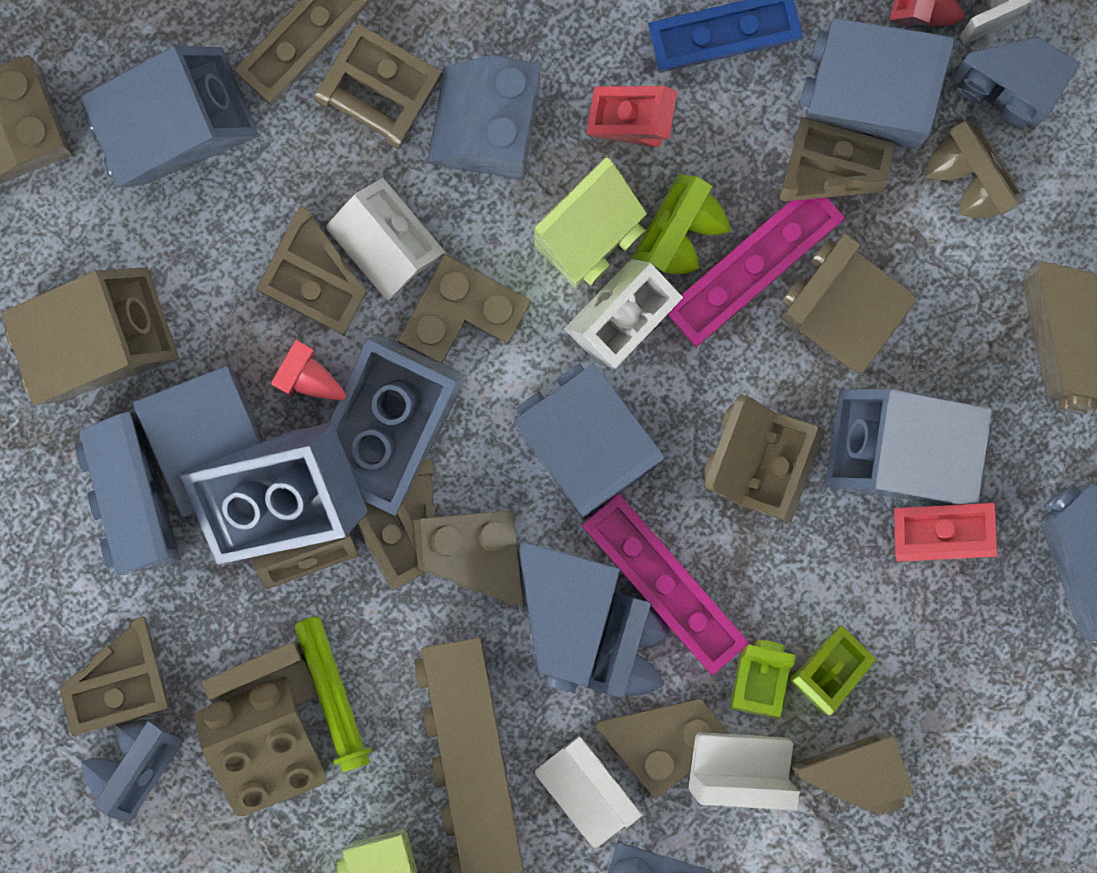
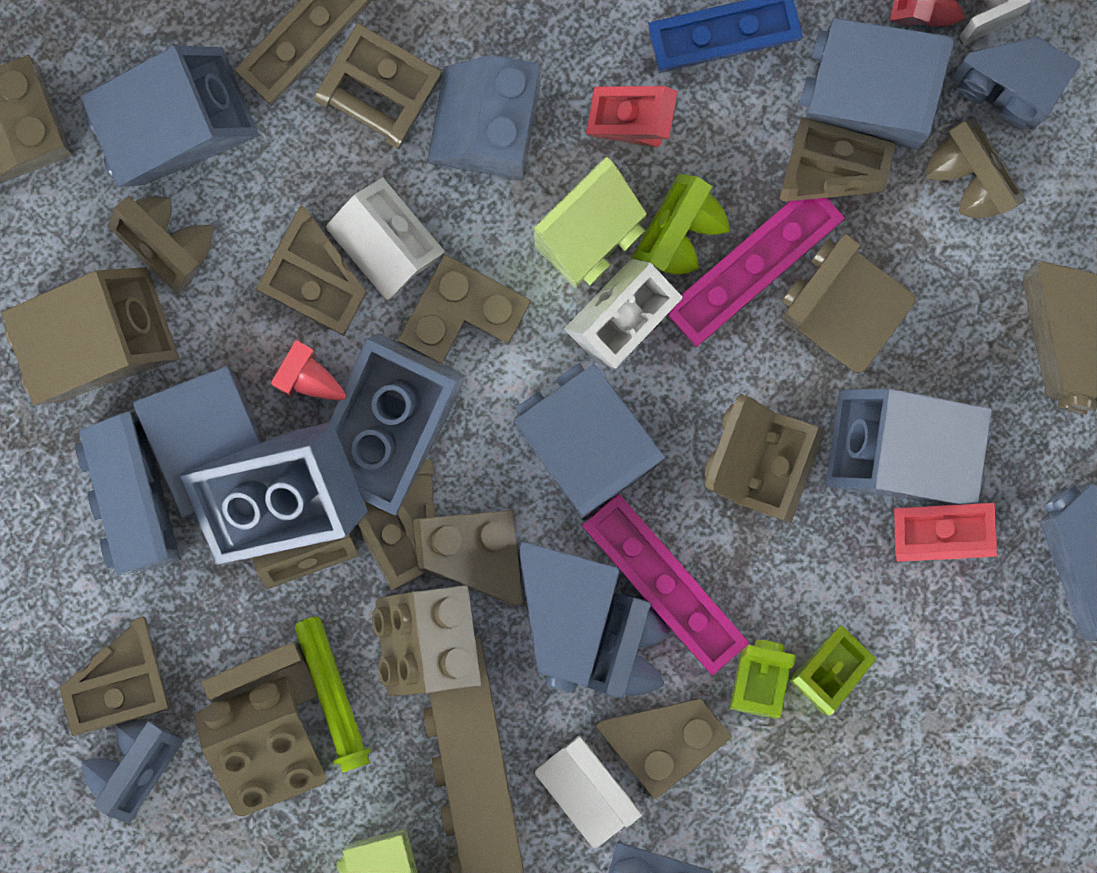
(173, 256): none -> dark tan tile
(426, 641): none -> dark tan bracket
(743, 771): white panel -> none
(861, 773): dark tan slope -> none

